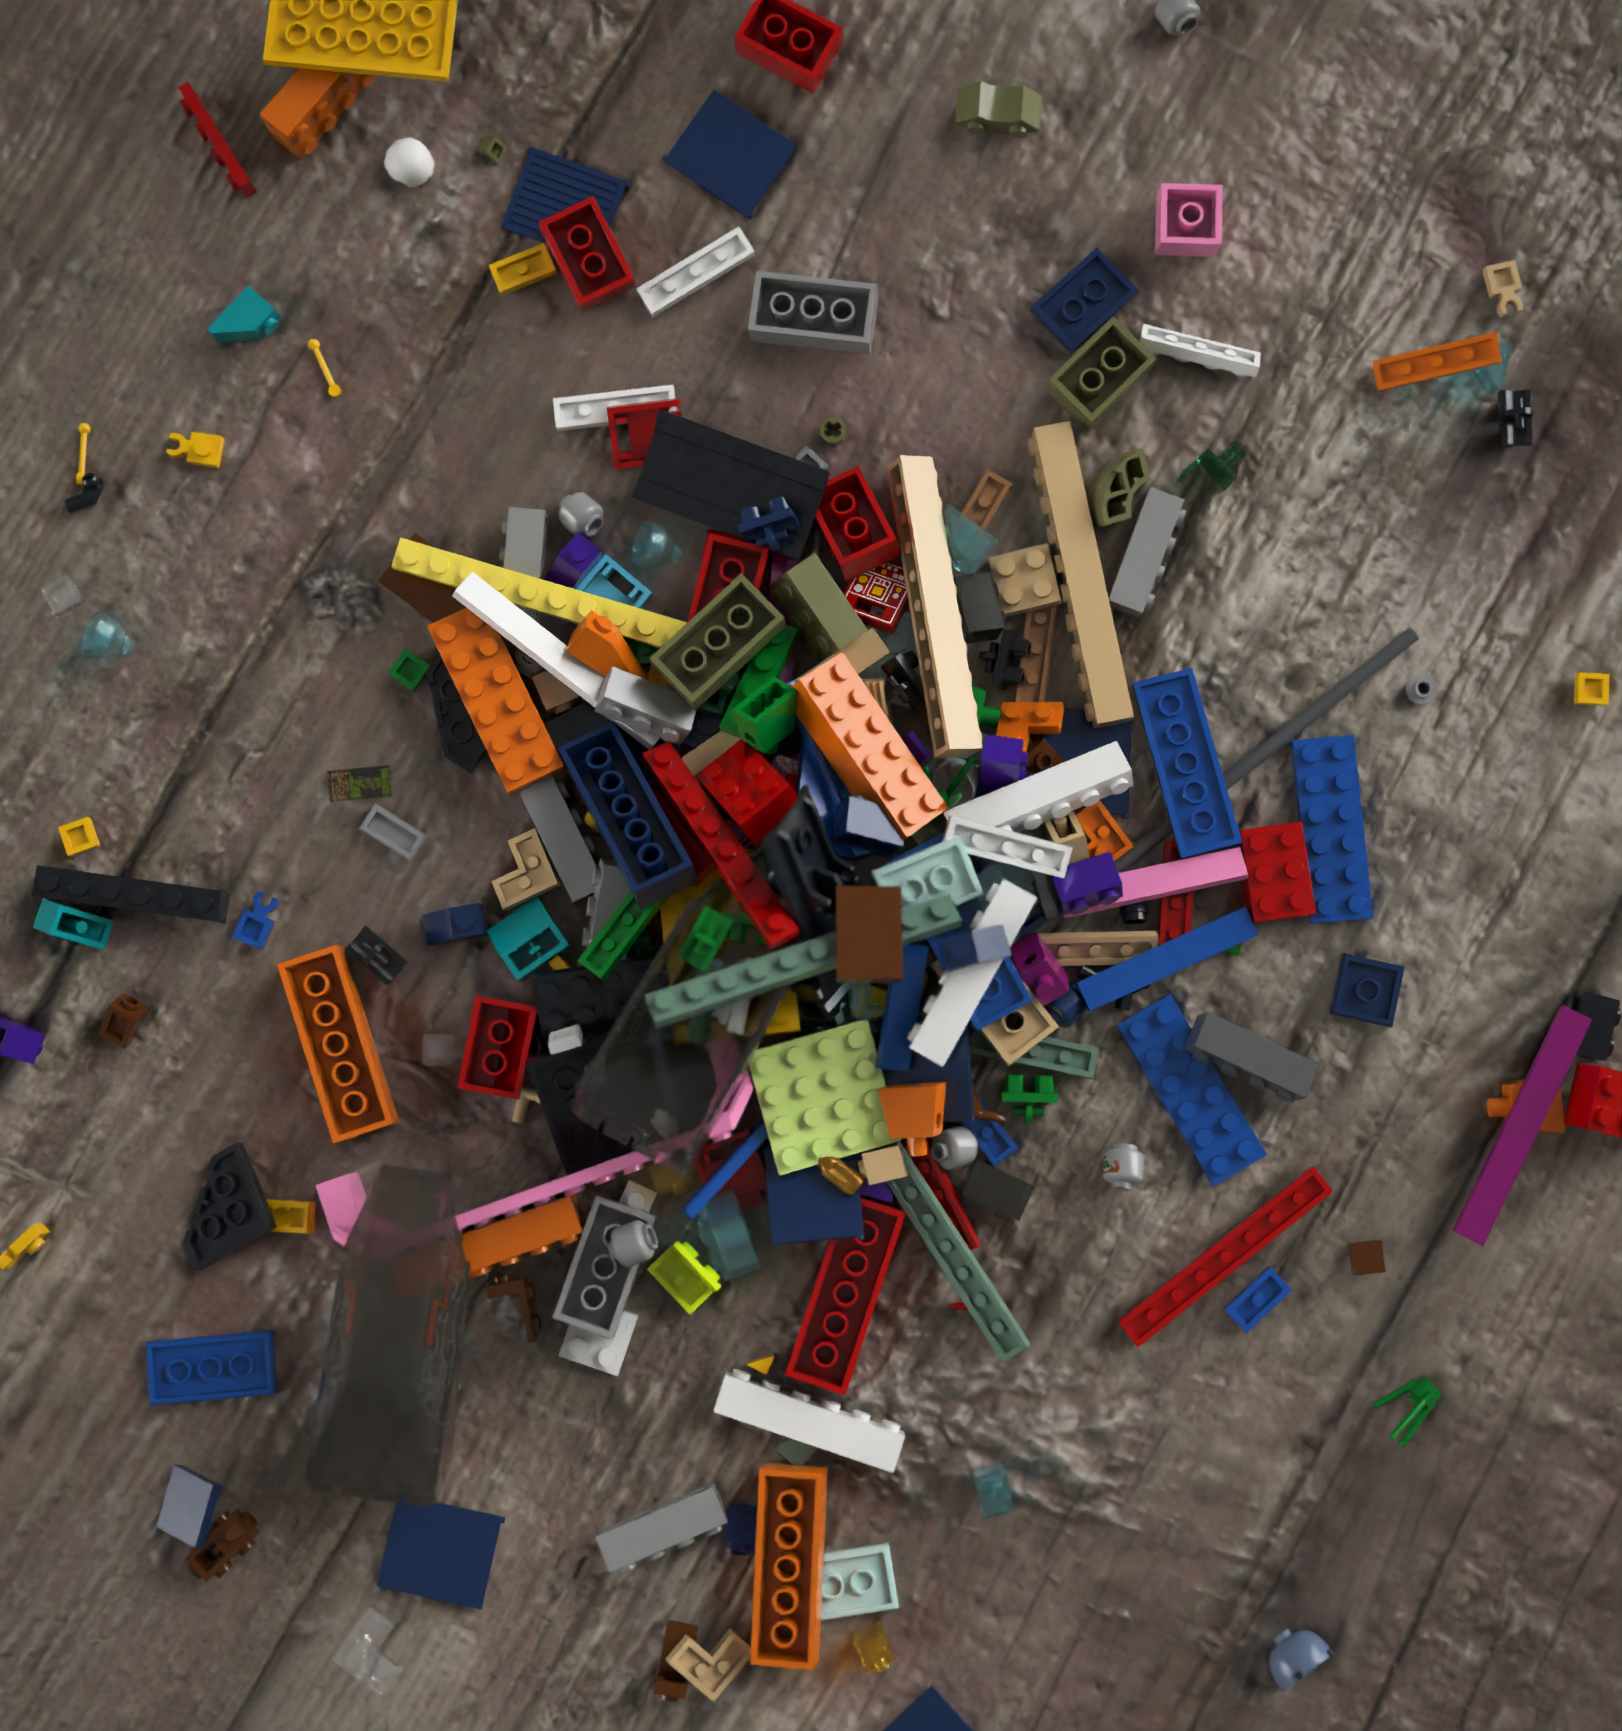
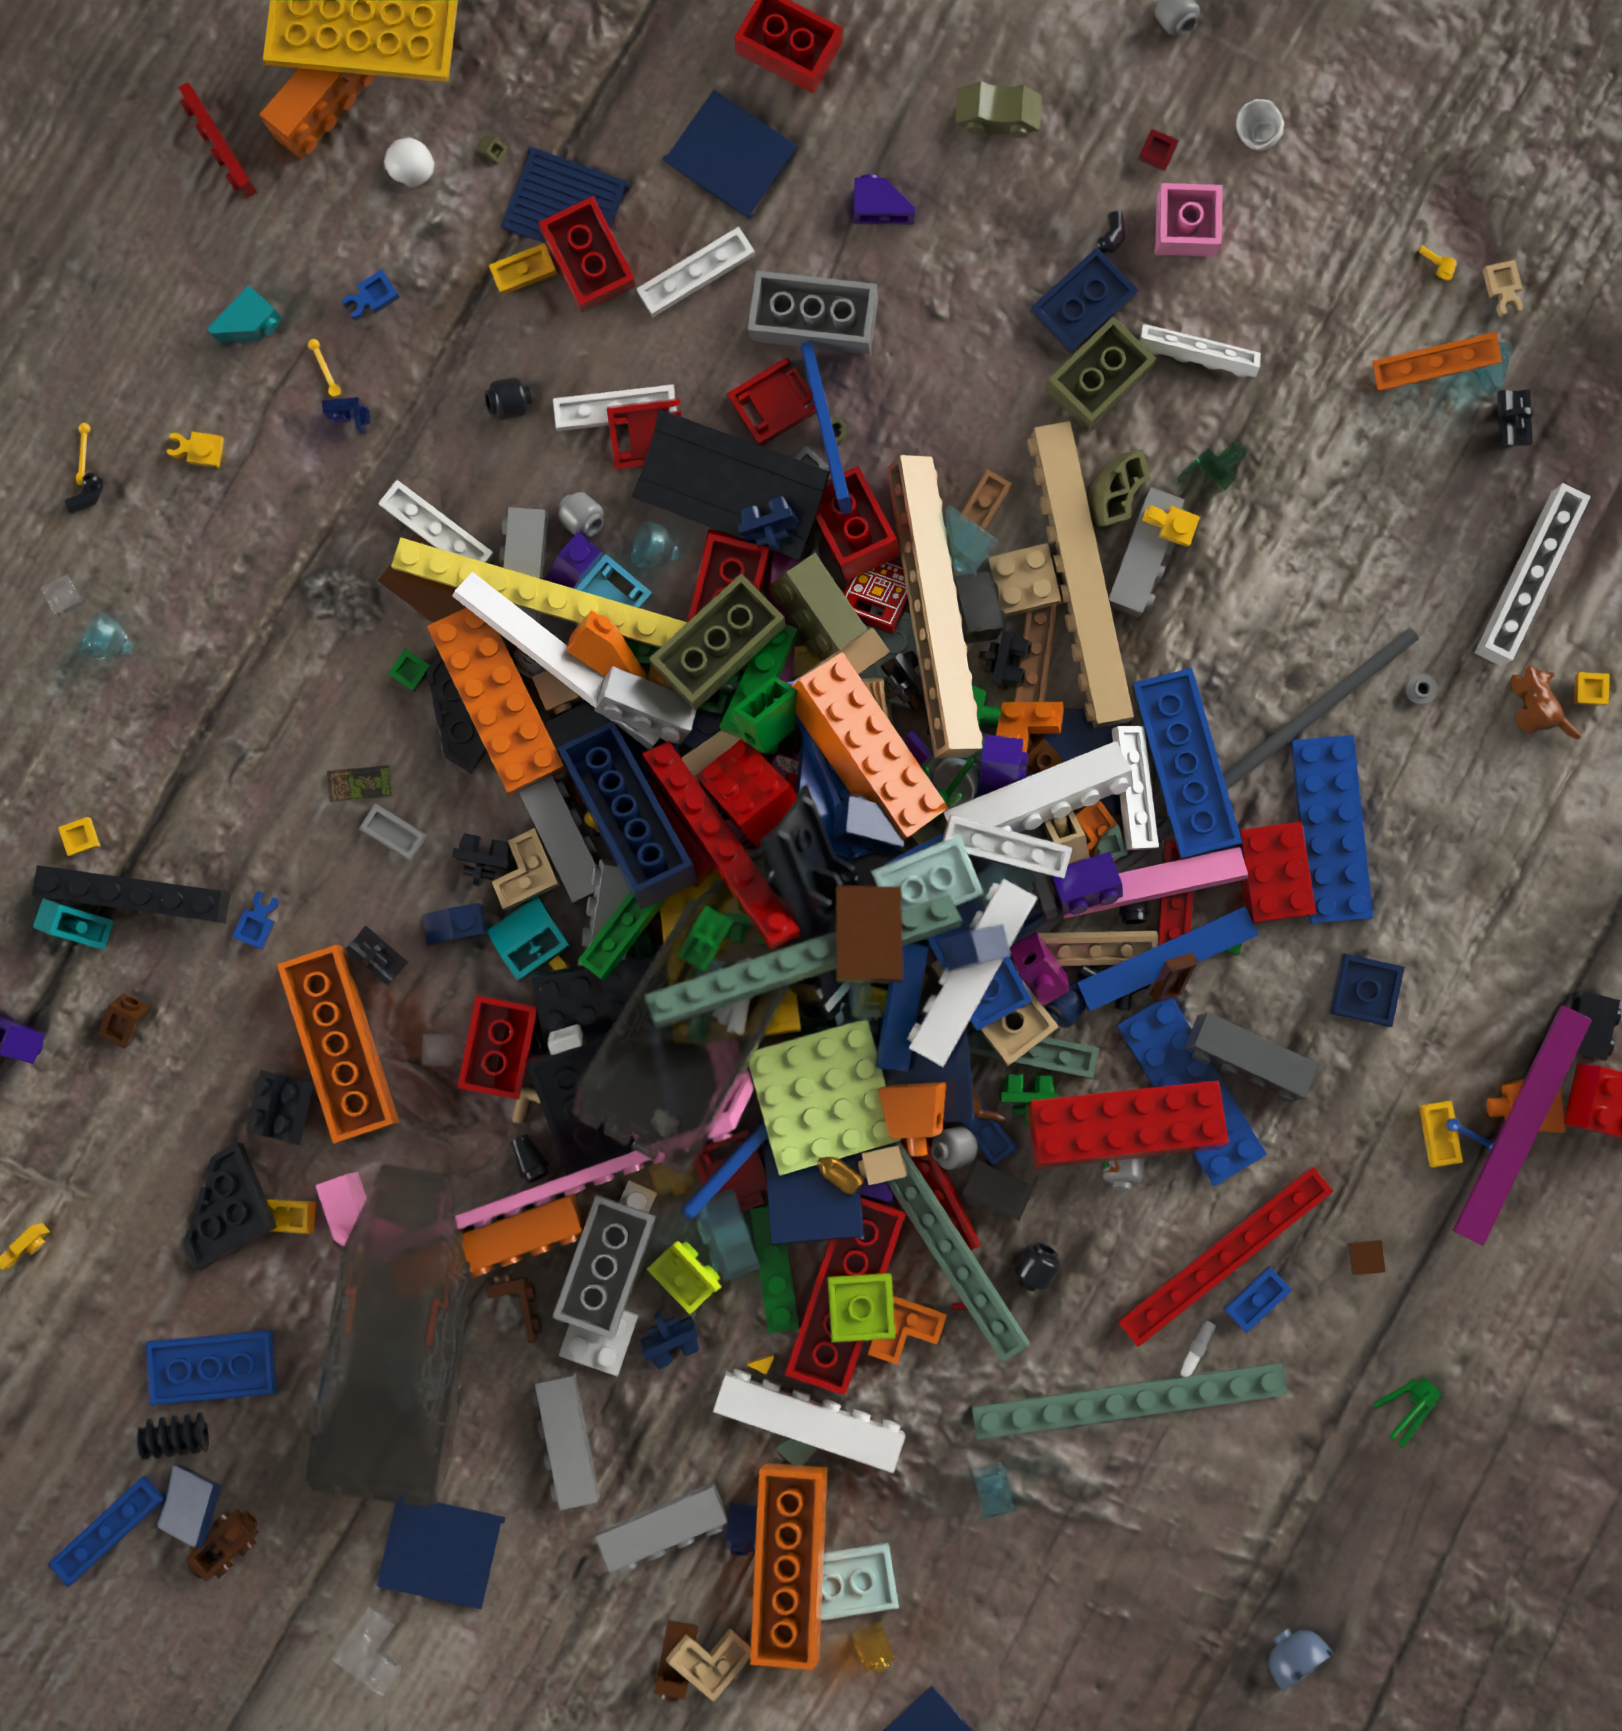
(106, 1531): none -> blue tile
(173, 1437): none -> black piece
(279, 1106): none -> black plate
(344, 409): none -> clear blue bracket
(375, 293): none -> blue plate
(432, 524): none -> white plate
(469, 850): none -> black hips
(507, 398): none -> black head
(529, 1160): none -> black cone
(566, 1441): none -> light grey brick
(632, 1243): light grey head -> none
(668, 1335): none -> dark blue hips
(774, 1276): none -> green plate
(777, 398): none -> red container
(803, 661): none -> yellow tile
(826, 428): none -> blue tile
(861, 1307): none -> lime tile
(880, 202): none -> dark purple slope
(910, 1320): none -> orange plate
(1037, 1266): none -> black head
(1111, 842): none -> sand green tile
(1116, 234): none -> black arm
(1127, 1124): none -> red brick
(1129, 1400): none -> sand green plate
(1137, 800): none -> white plate
(1158, 149): none -> dark red plate
(1173, 977): none -> reddish brown tile
(1175, 524): none -> yellow plate
(1197, 1348): none -> light grey piece
(1260, 124): none -> white hair
(1441, 1144): none -> yellow plate
(1446, 264): none -> yellow hand
(1454, 1125): none -> blue hinge
(1532, 575): none -> white brick
(1540, 706): none -> dark orange animal

